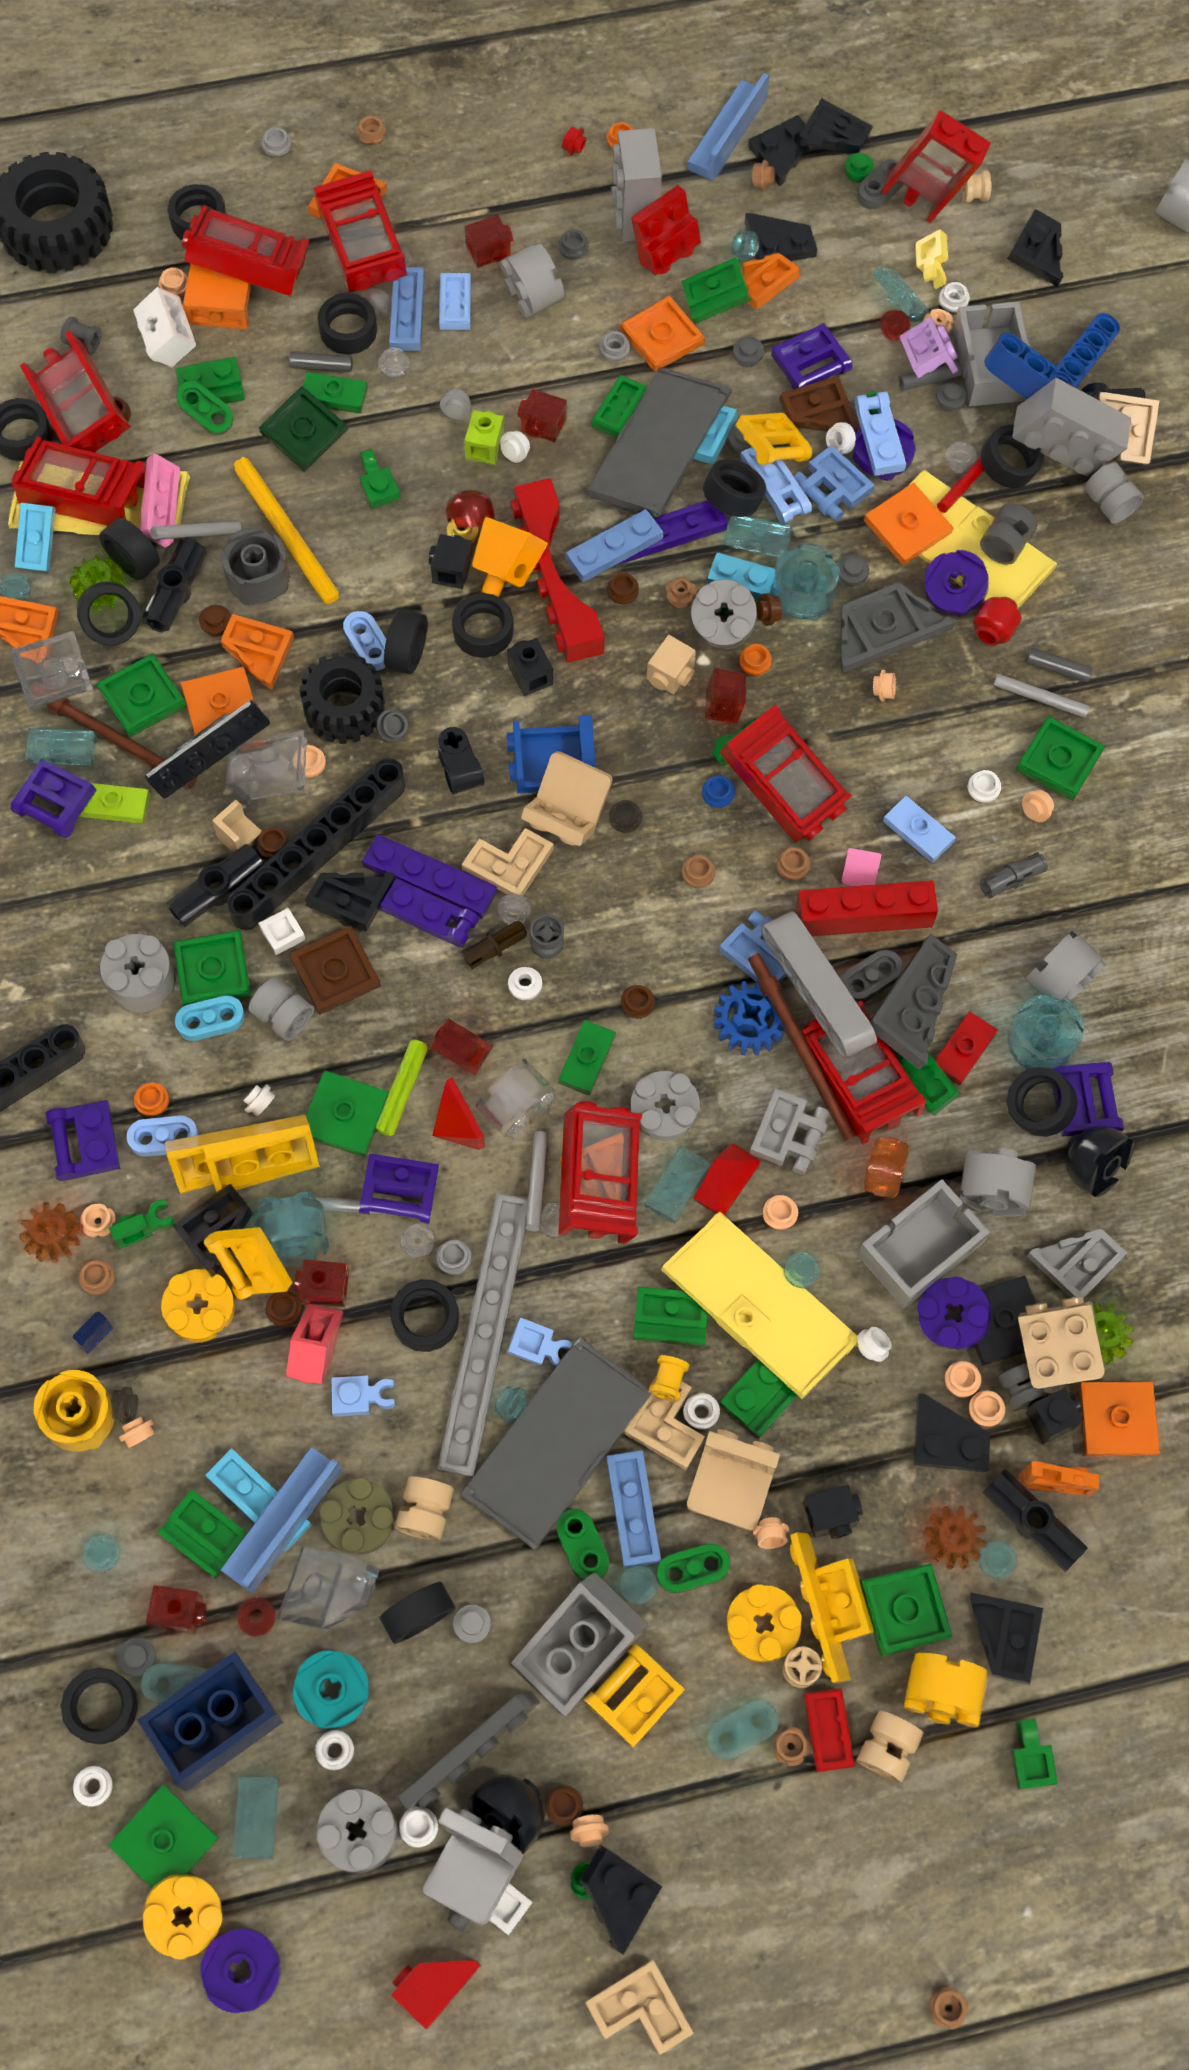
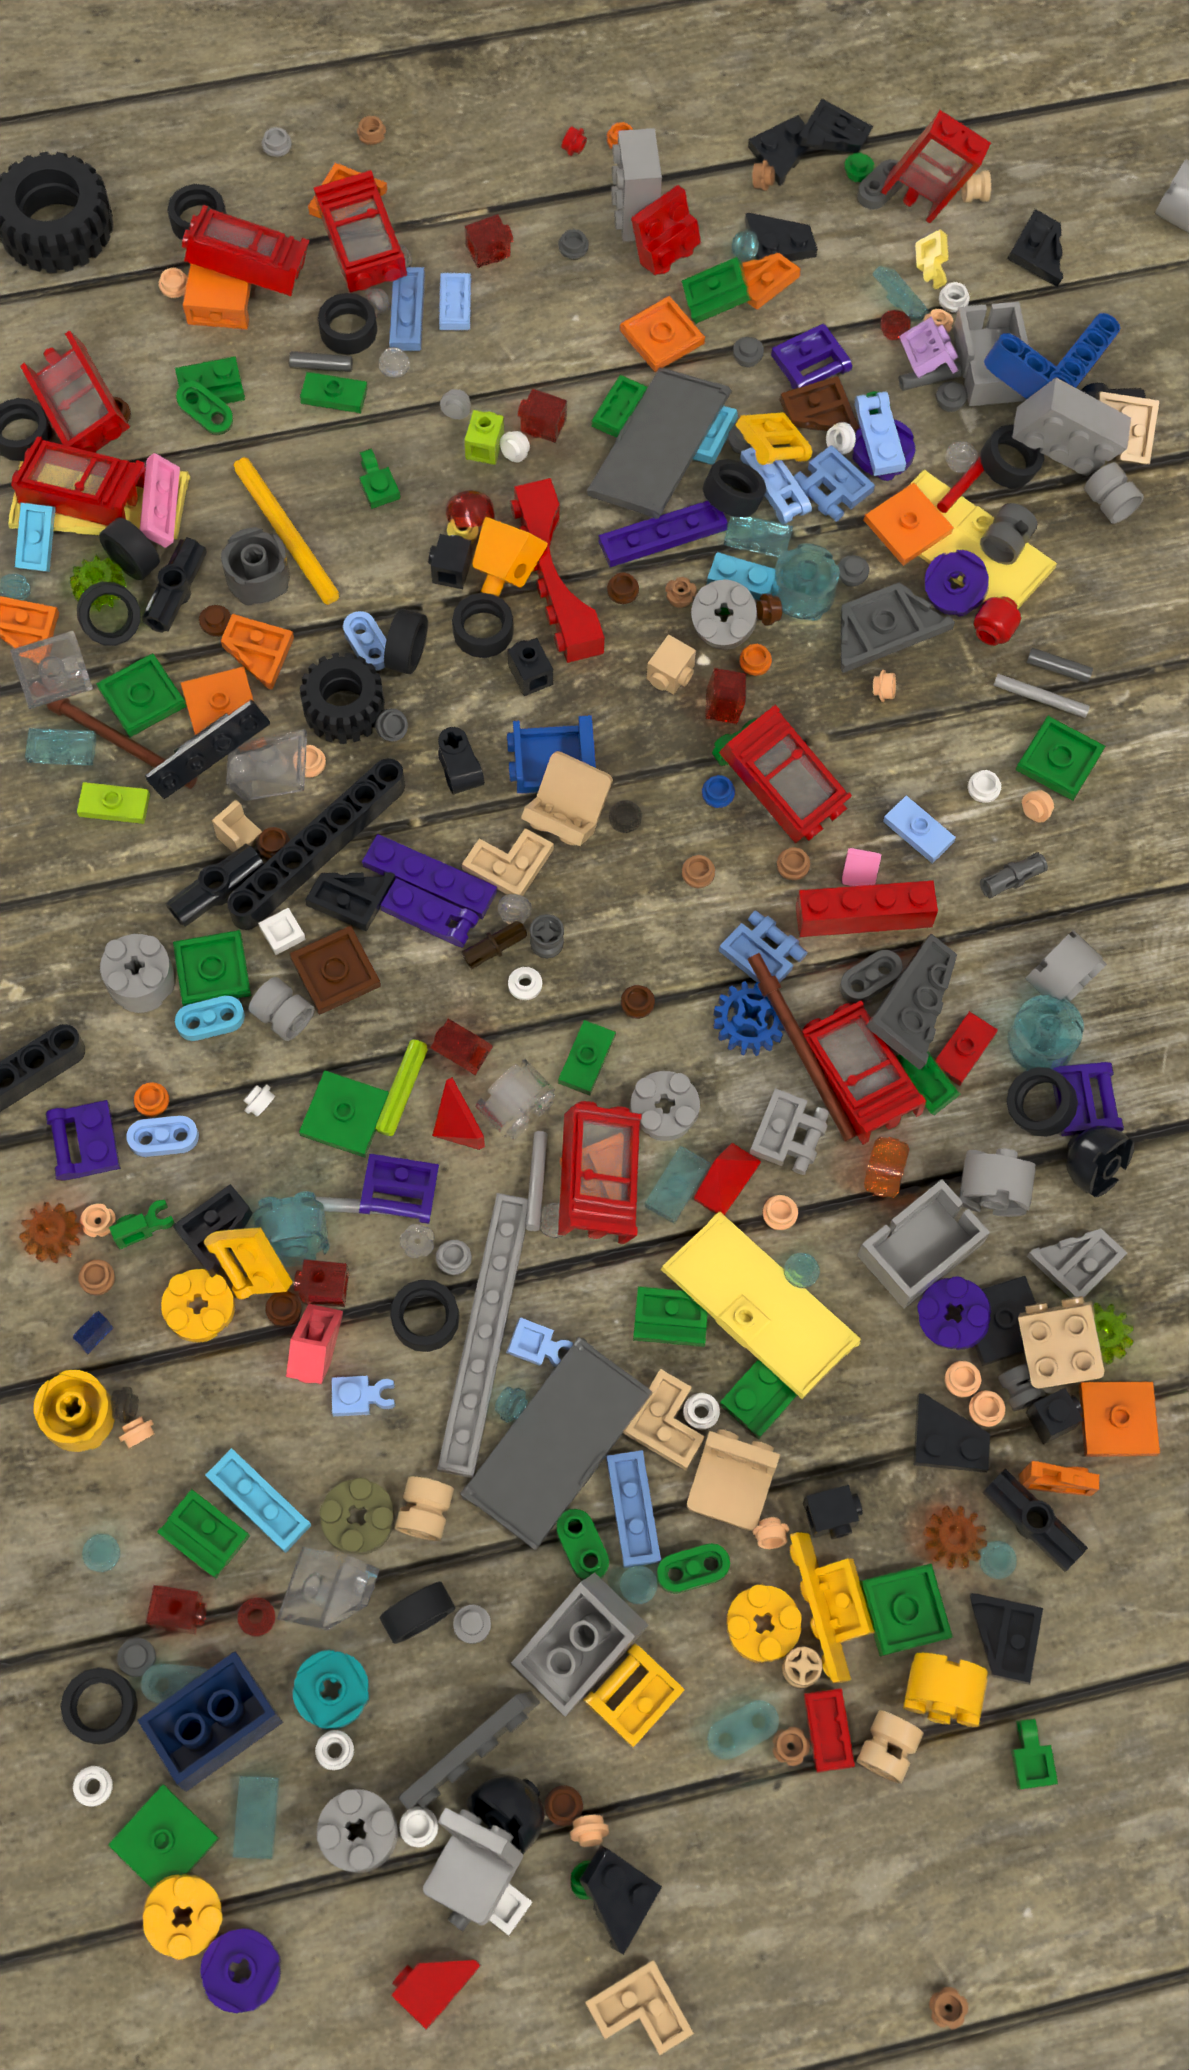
(57, 788): dark purple plate -> none
(87, 335): dark grey bush -> none
(164, 327): white brick -> none
(195, 530): light grey bar -> none
(243, 1155): yellow slope -> none
(281, 1520): medium blue panel -> none
(303, 428): dark green plate -> none
(532, 279): light grey brick -> none
(614, 340): light grey plate -> none
(614, 545): medium blue plate -> none
(669, 1378): yellow bush -> none
(728, 128): medium blue panel -> none
(818, 984): light grey beam -> none
(874, 1344): white plate -> none

